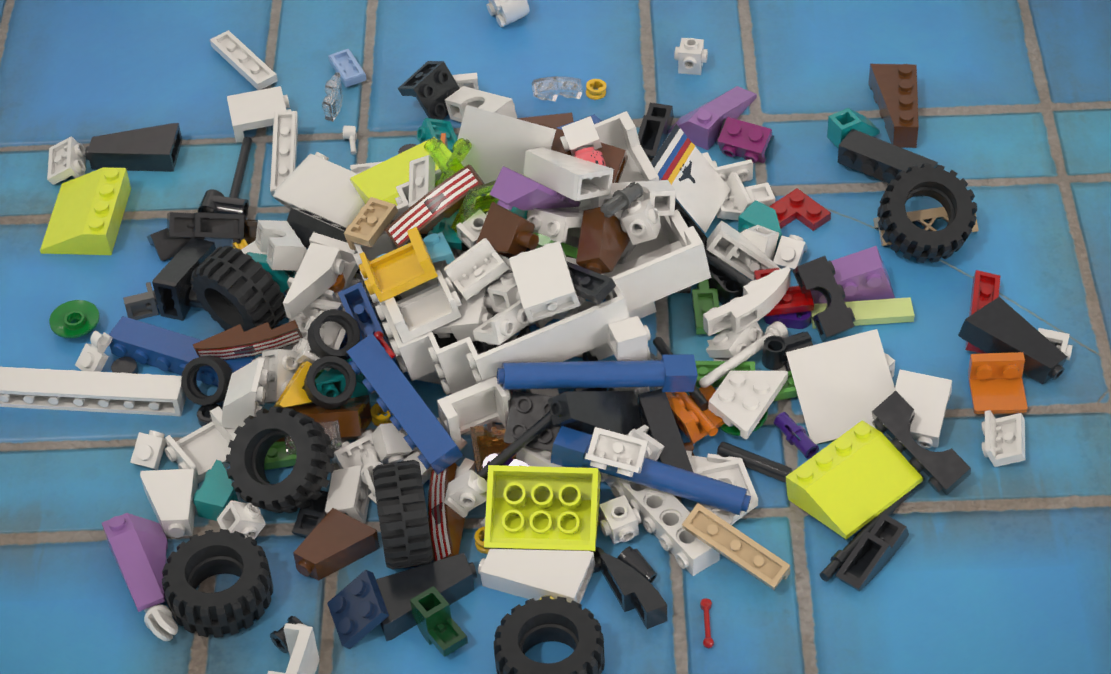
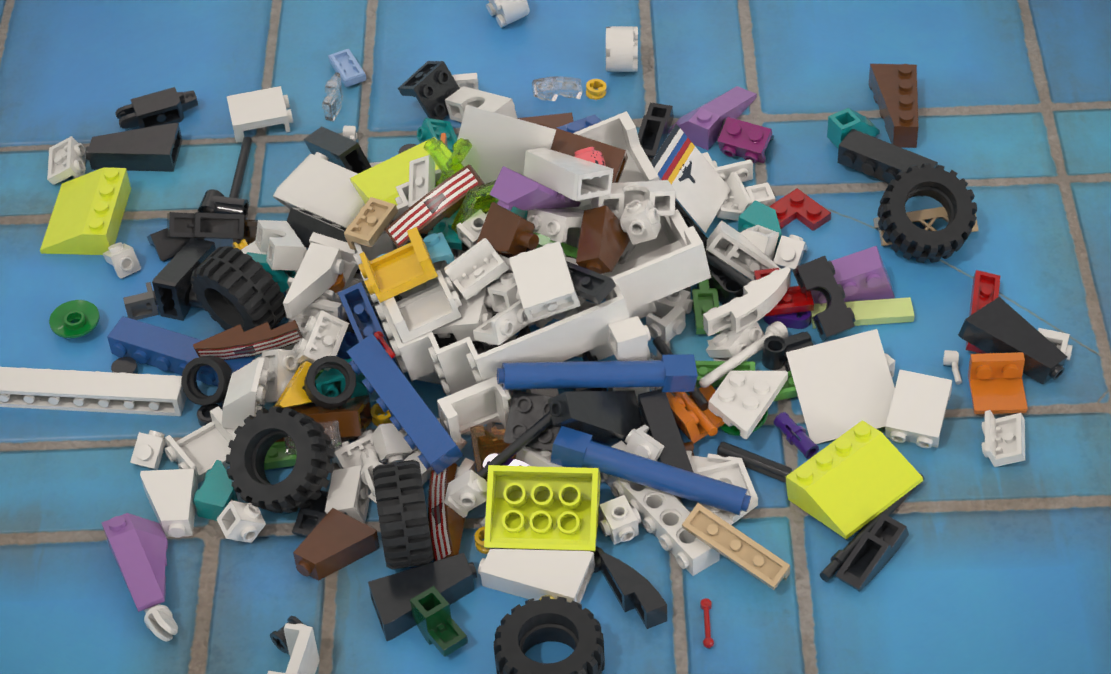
(93, 356): white plate -> none
(123, 259): none -> white bracket
(156, 109): none -> black hinge
(223, 610): black tyre -> none
(243, 60): white plate -> none
(283, 147): white tile -> none
(338, 149): none -> black slope
(342, 318): black tyre -> none
(357, 609): dark blue plate -> none
(580, 136): white brick -> none
(617, 451): white bracket -> none
(621, 49): none -> white brick
(622, 199): dark grey axle -> none
(635, 560): black cone -> none
(666, 304): none -> white brick
(667, 327): none -> white bracket
(691, 51): white brick -> none
(943, 468): black arch -> none
(951, 359): none -> white hand

